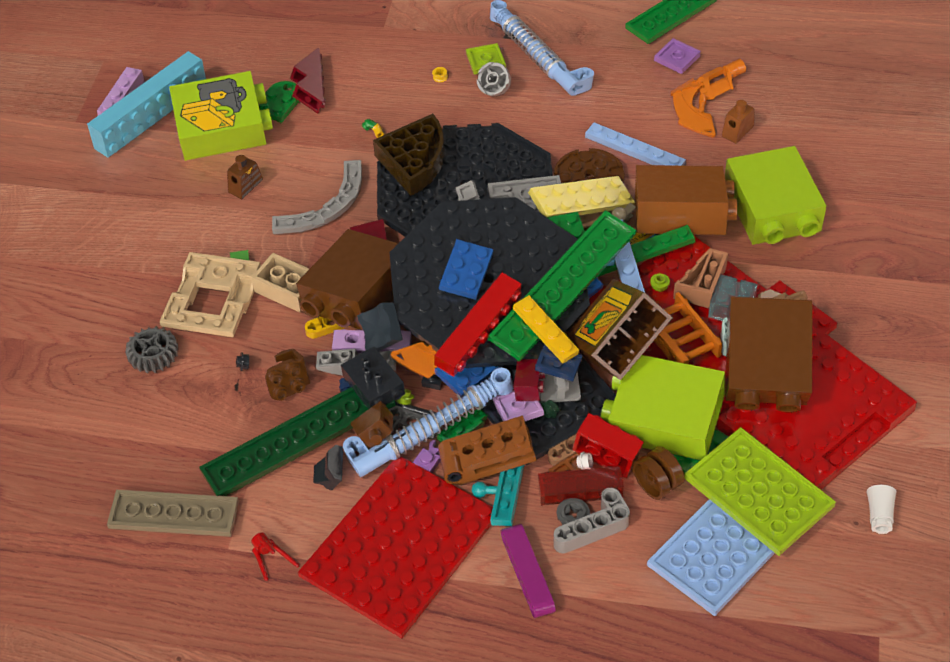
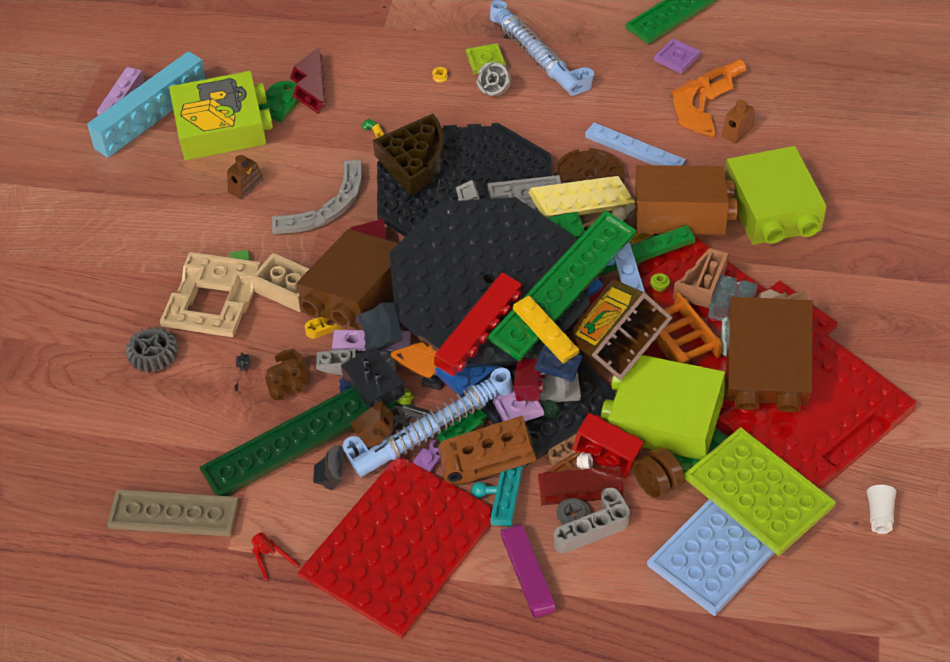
(466, 269): blue plate -> none

